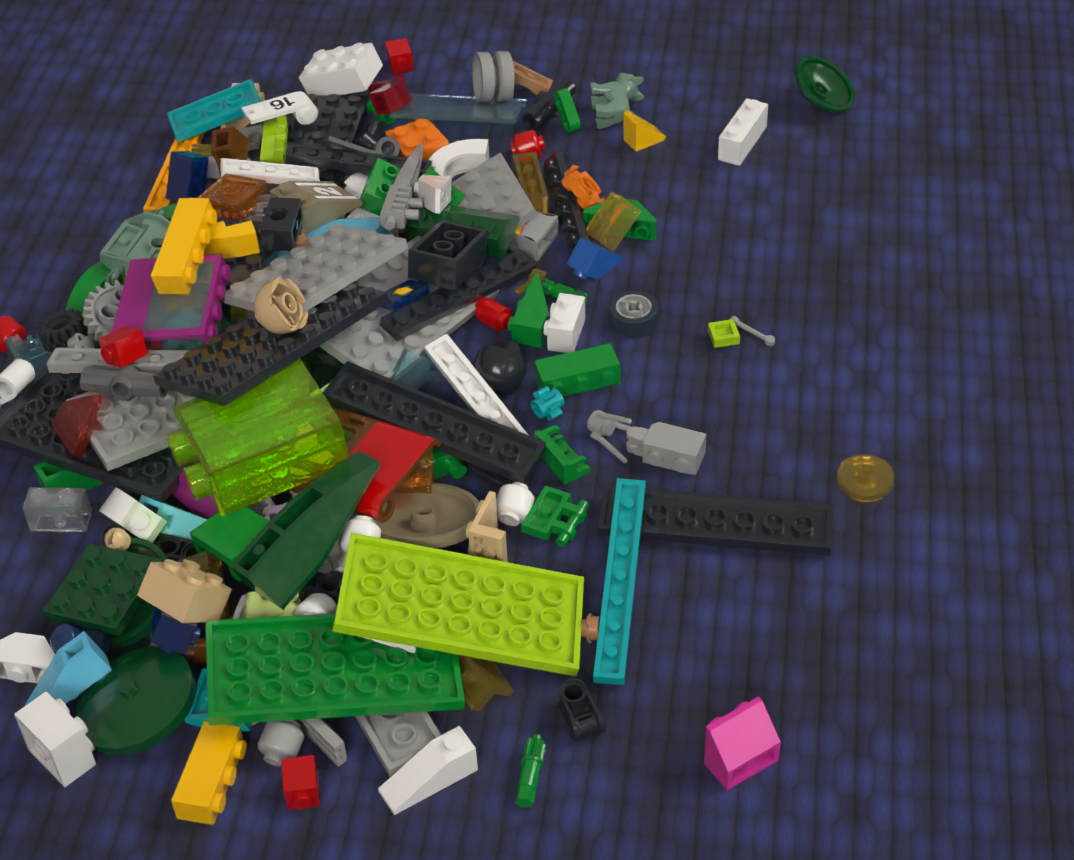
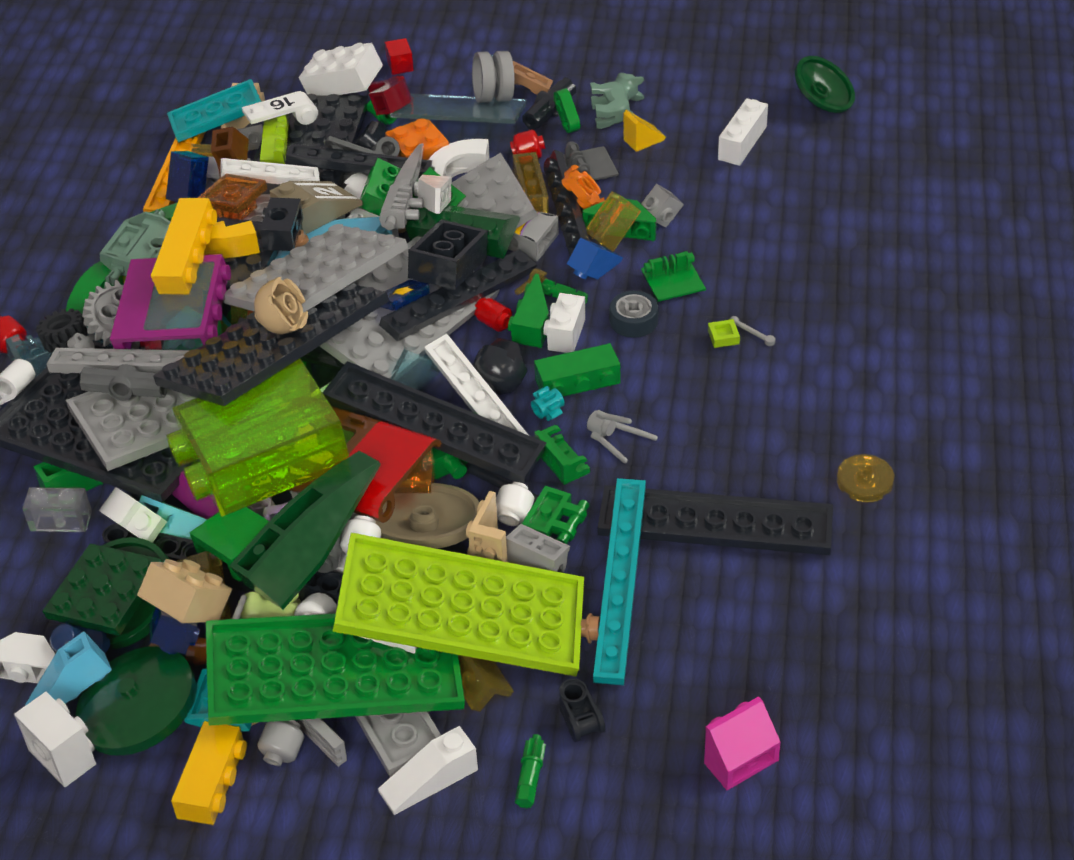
(76, 421): clear red slope -> none
(117, 539): tan hinge -> none
(123, 346): red brick -> none
(300, 782): red brick -> none
(536, 549): none -> light grey hinge
(593, 161): none -> dark grey hinge
(662, 205): none -> light grey brick
(668, 446): light grey hinge -> none
(672, 277): none -> green hinge

